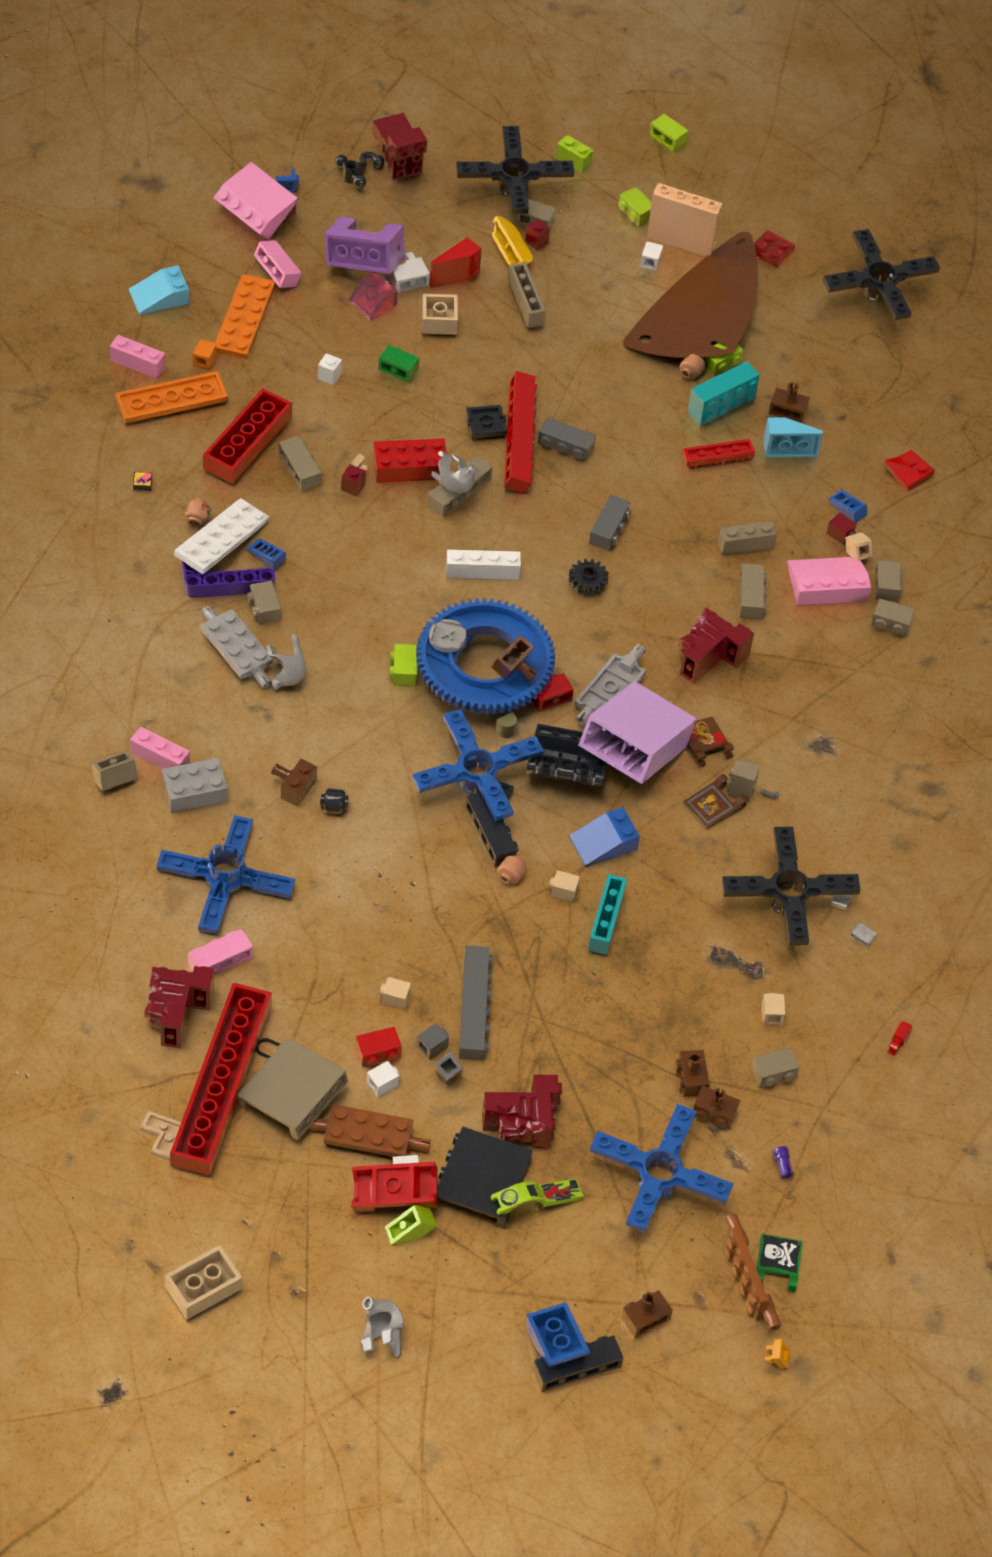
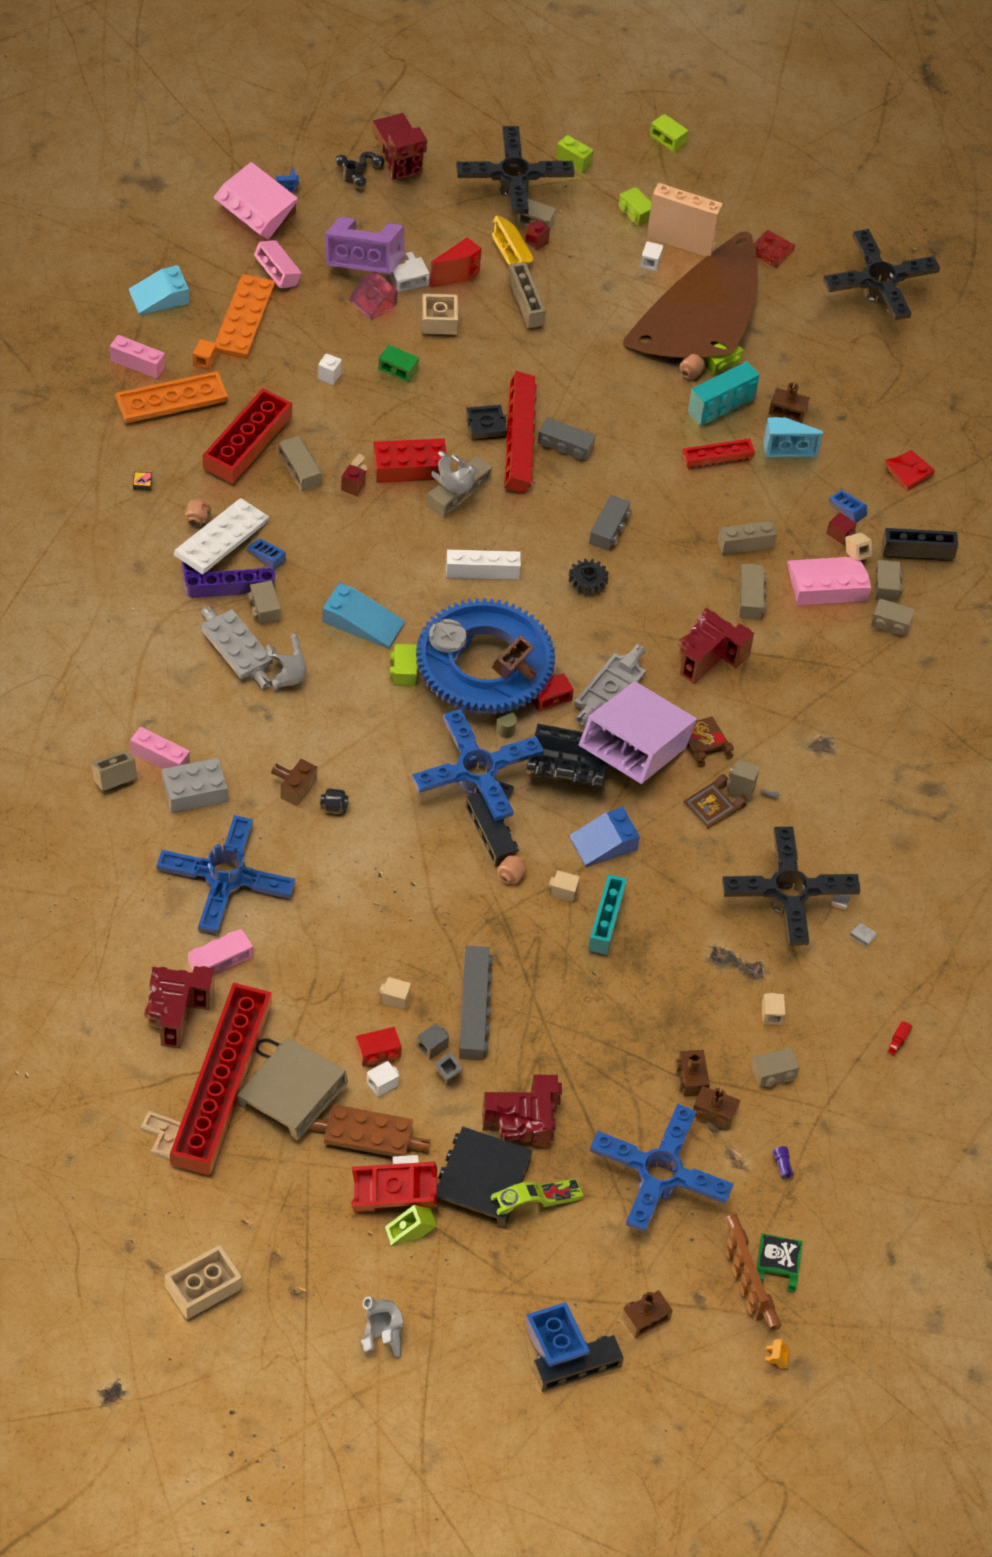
(361, 616): none -> dark azure slope
(920, 543): none -> black brick

